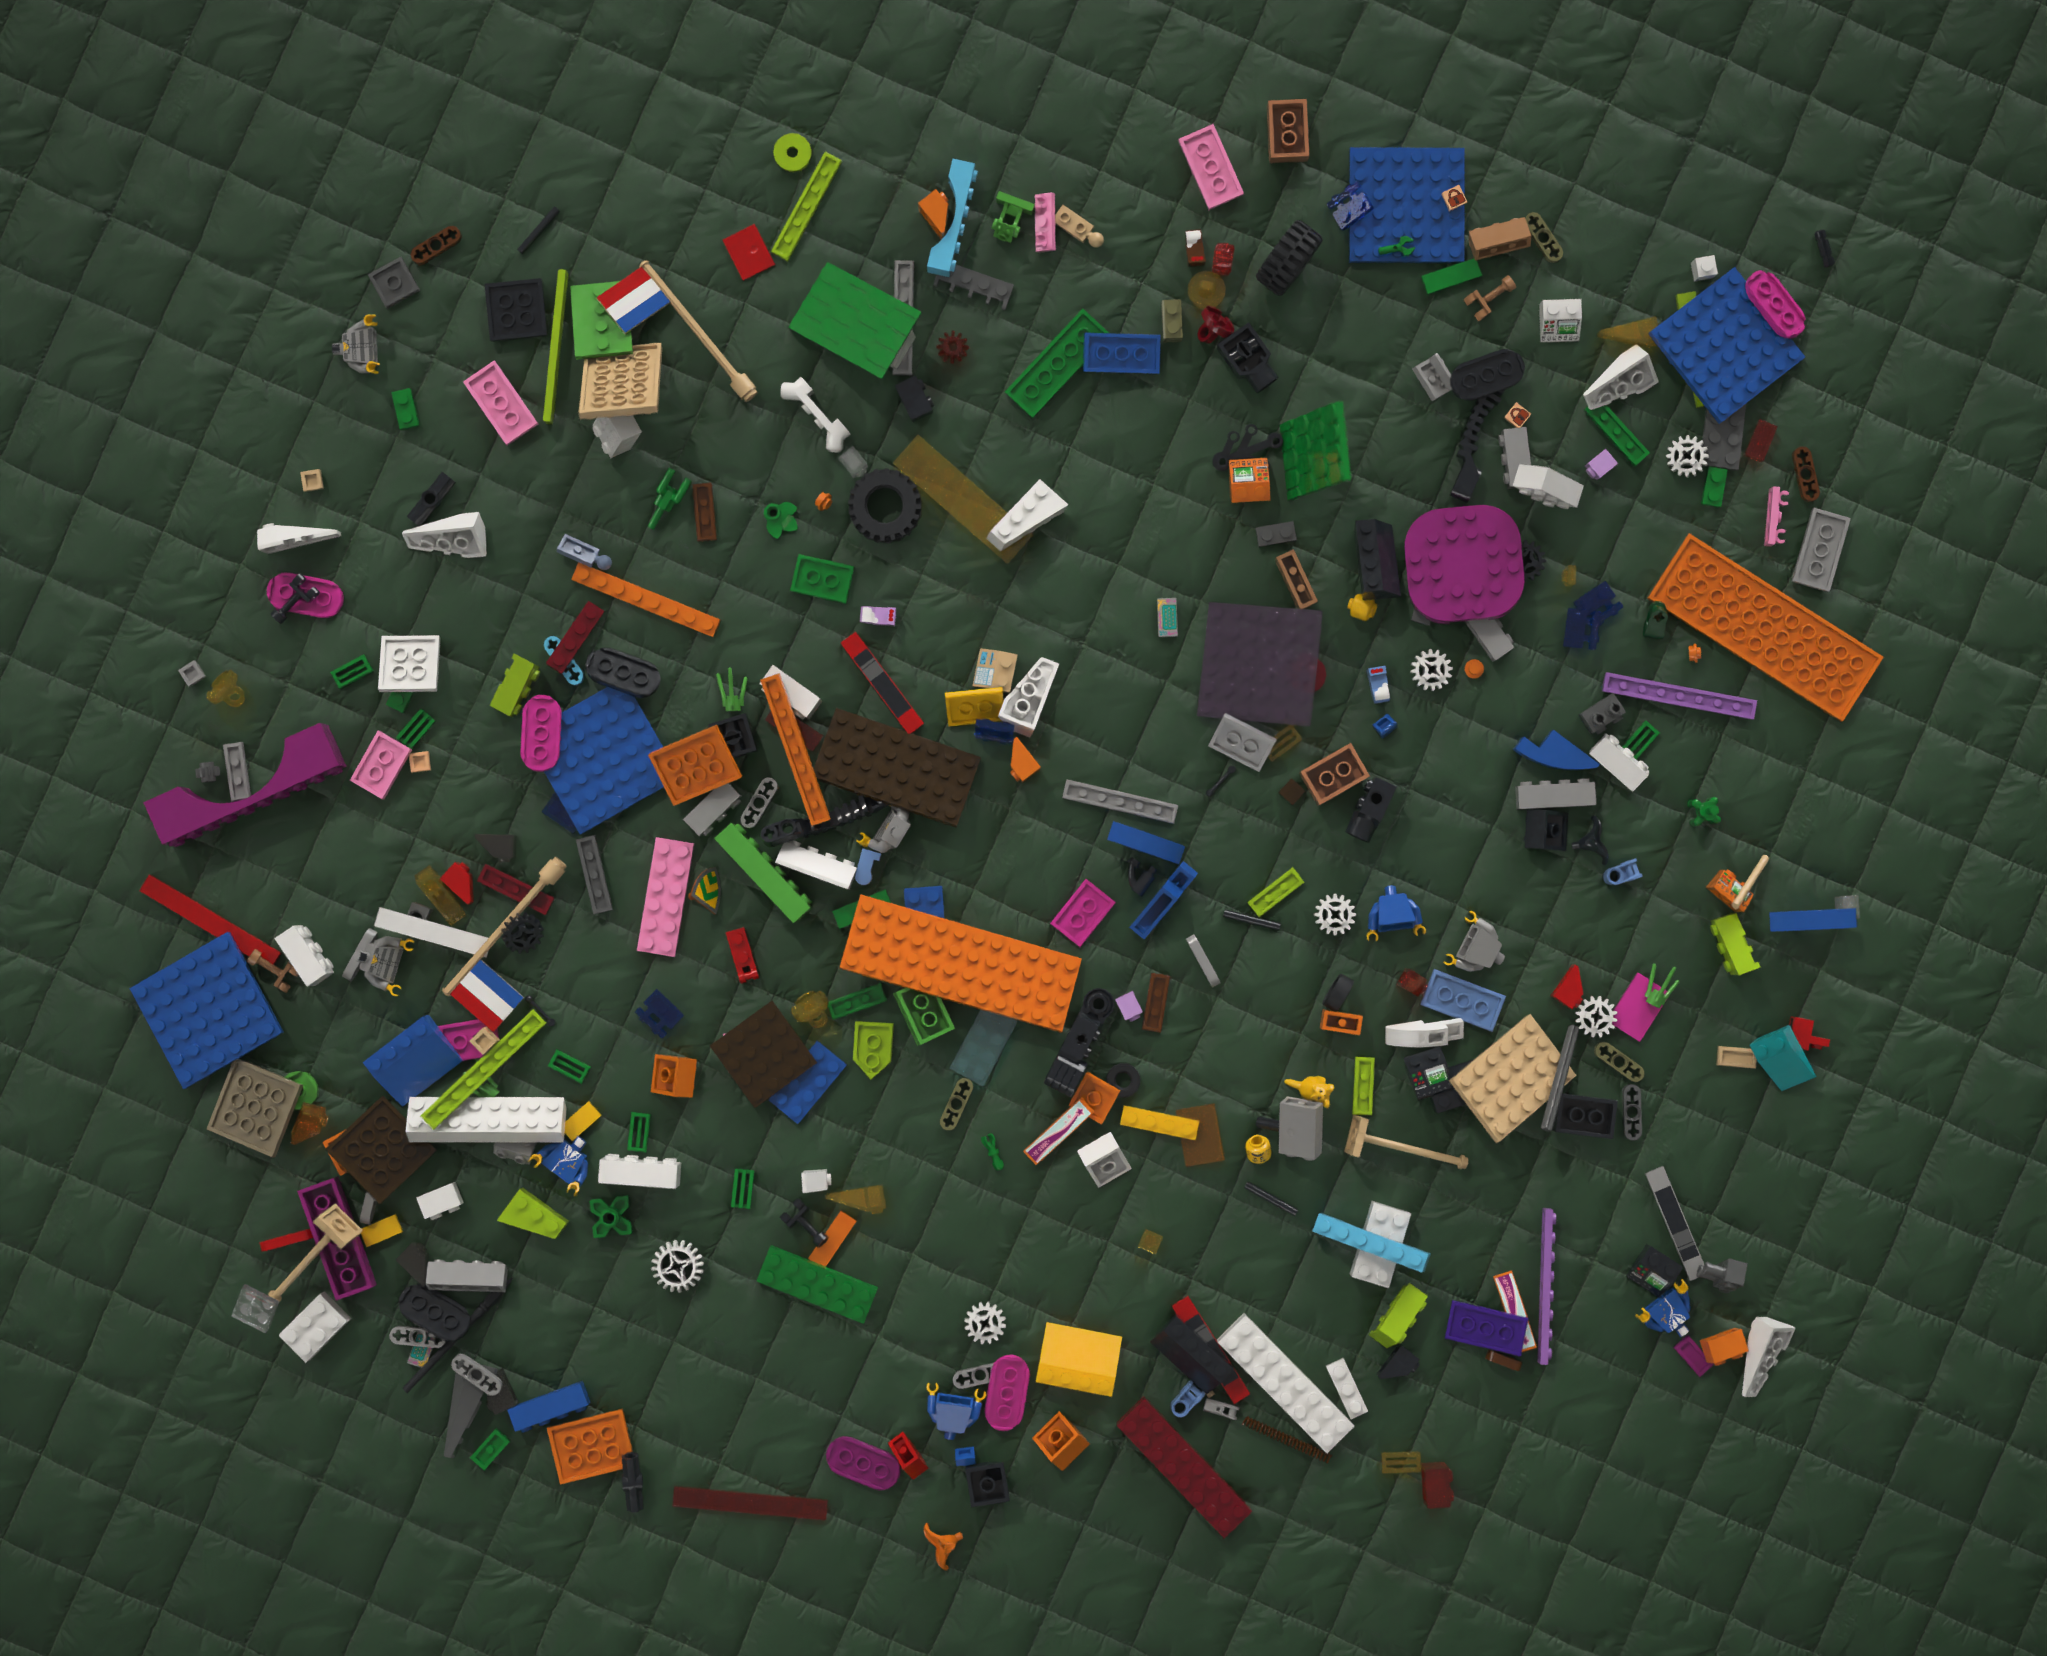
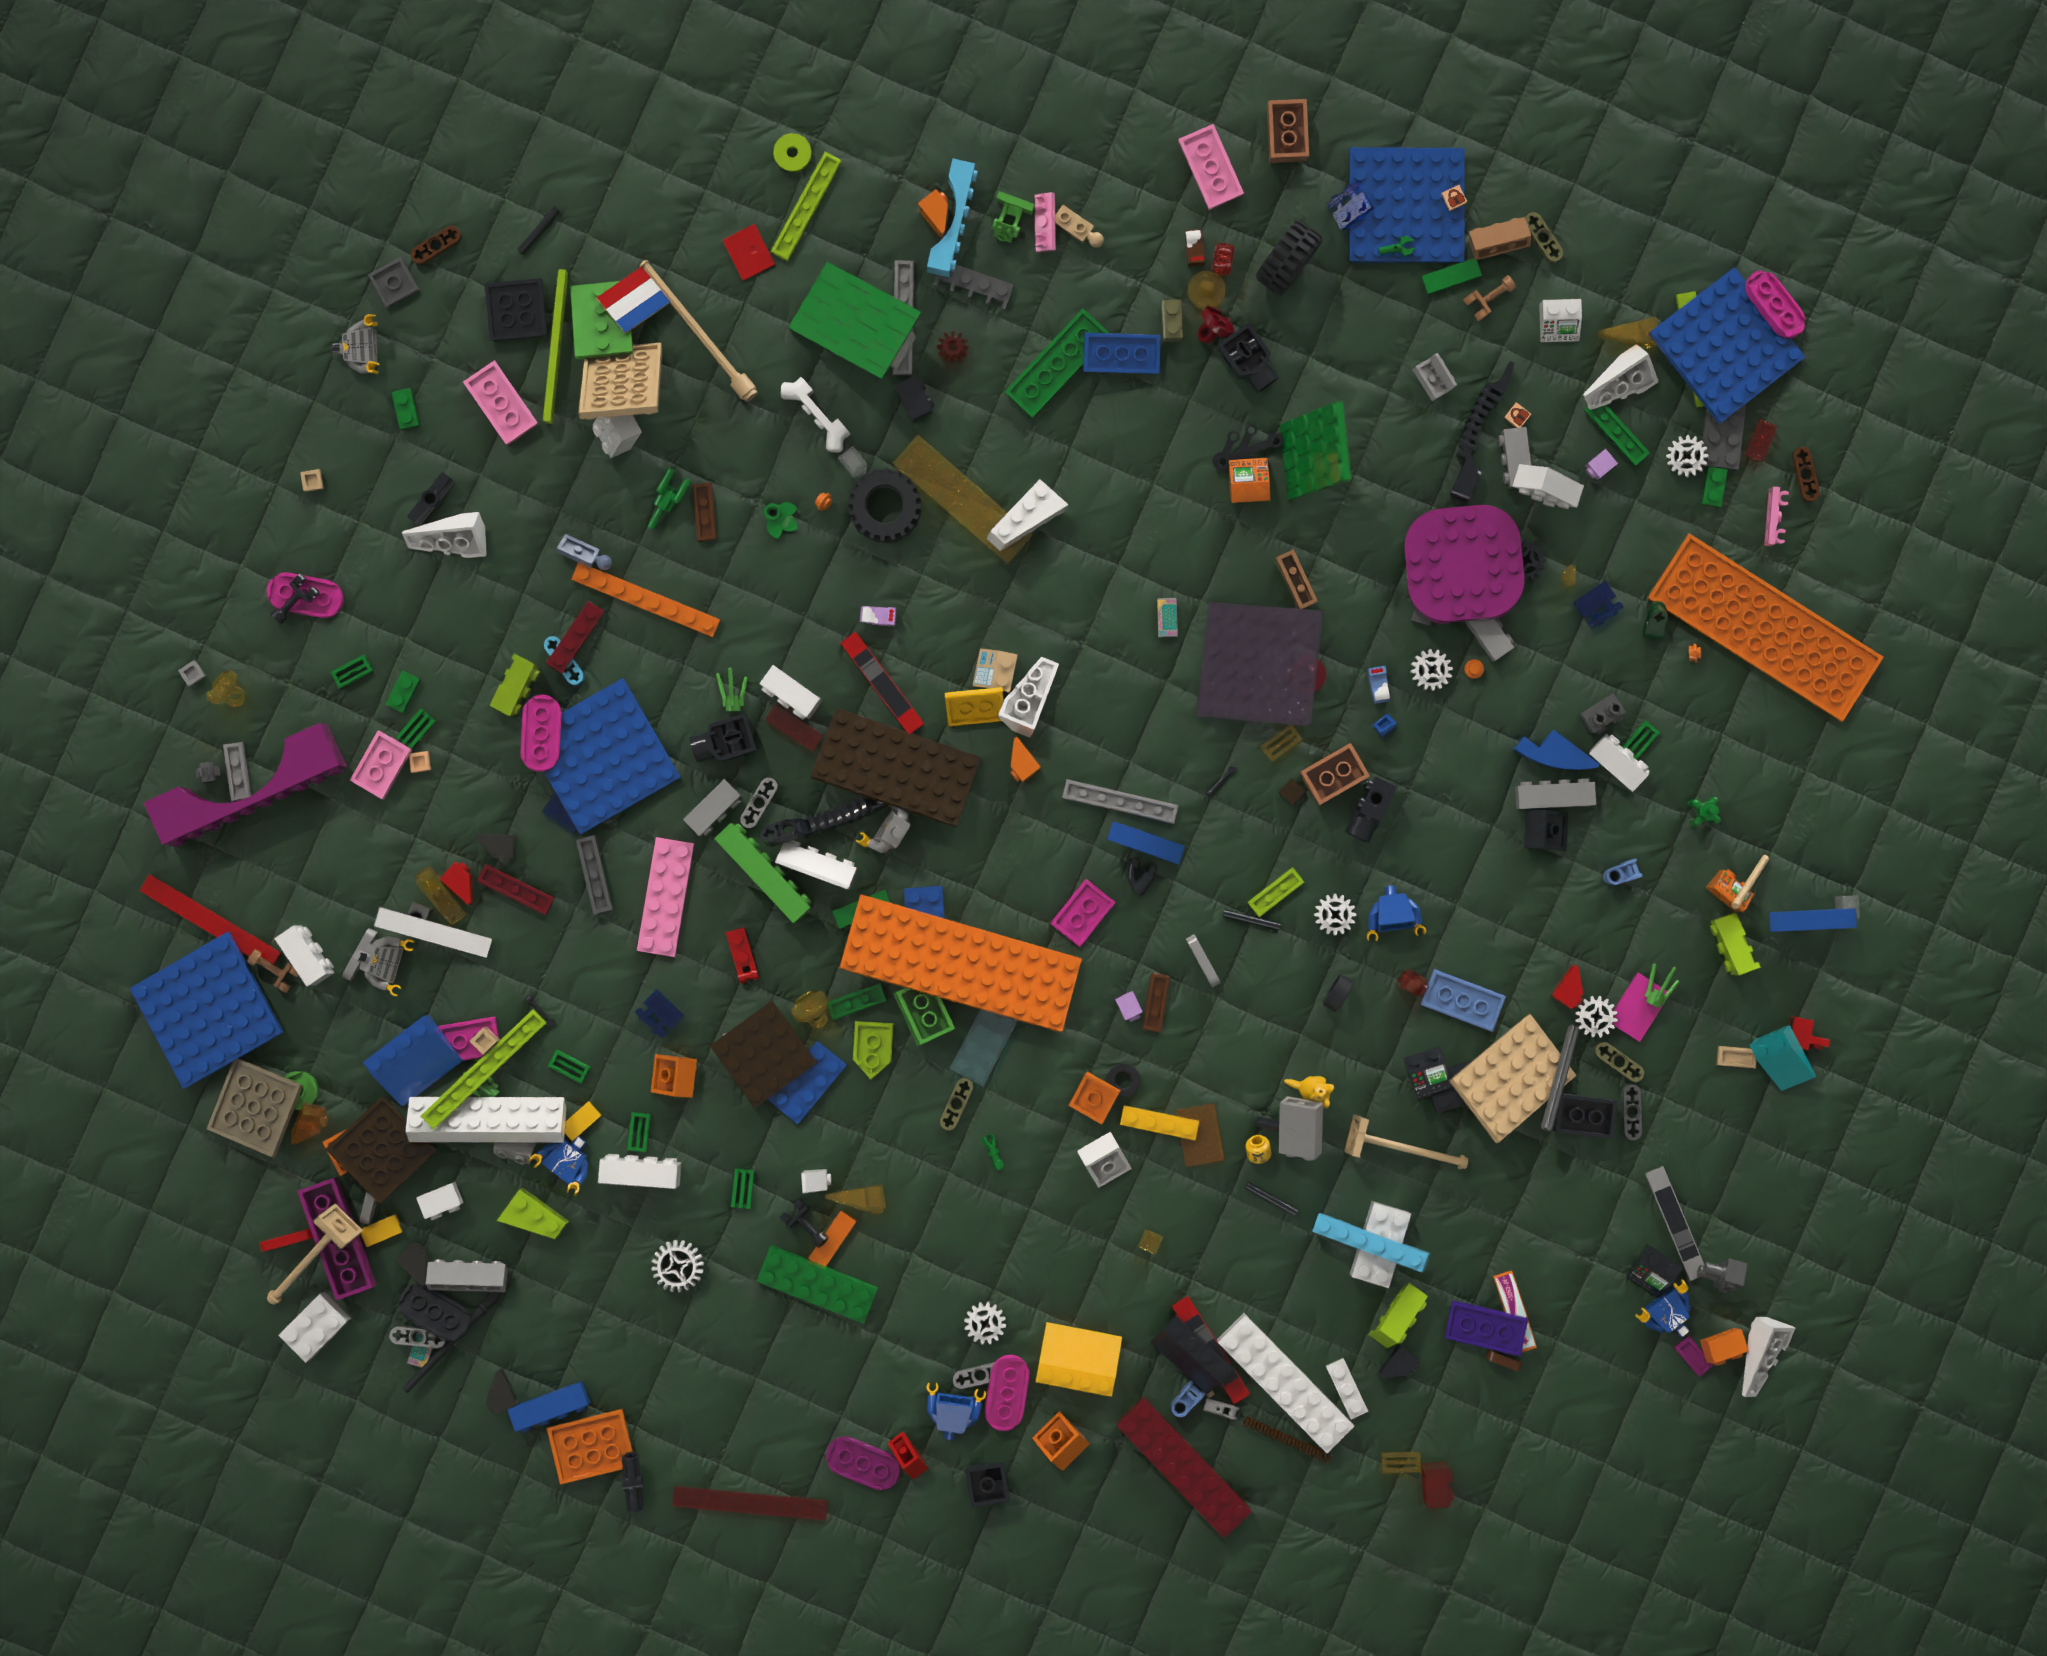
(255, 1308): clear plate -> none
(280, 538): white wedge -> none
(409, 664): white plate -> none
(461, 1371): light grey beam -> none
(464, 1406): dark grey wedge -> none
(478, 985): flag -> none
(490, 1449): green plate -> none
(514, 931): black gear -> none
(617, 1208): green plant -> none
(623, 672): black tile -> none
(695, 765): orange plate -> none
(707, 890): shield -> none
(795, 749): orange plate -> none
(822, 578): green tile -> none
(865, 865): medium blue leg -> none
(943, 1543): orange piece -> none
(965, 1456): blue plate -> none
(994, 731): clear blue plate -> none
(1058, 1131): slope -> none
(1068, 1064): black brick -> none
(1163, 900): blue slope -> none
(1242, 742): light grey plate -> none
(1275, 534): dark grey plate -> none
(1341, 1022): orange brick -> none
(1361, 608): yellow head -> none
(1363, 1086): lime tile -> none
(1376, 559): black slope -> none
(1424, 1035): white slope -> none
(1479, 947): light grey torso -> none
(1487, 374): black tile -> none
(1546, 1294): medium lavender plate -> none
(1576, 625): clear blue plate -> none
(1592, 841): black piece -> none
(1679, 696): medium lavender plate -> none
(1704, 268): white brick -> none
(1820, 549): light grey plate -> none
(1824, 248): black axle -> none

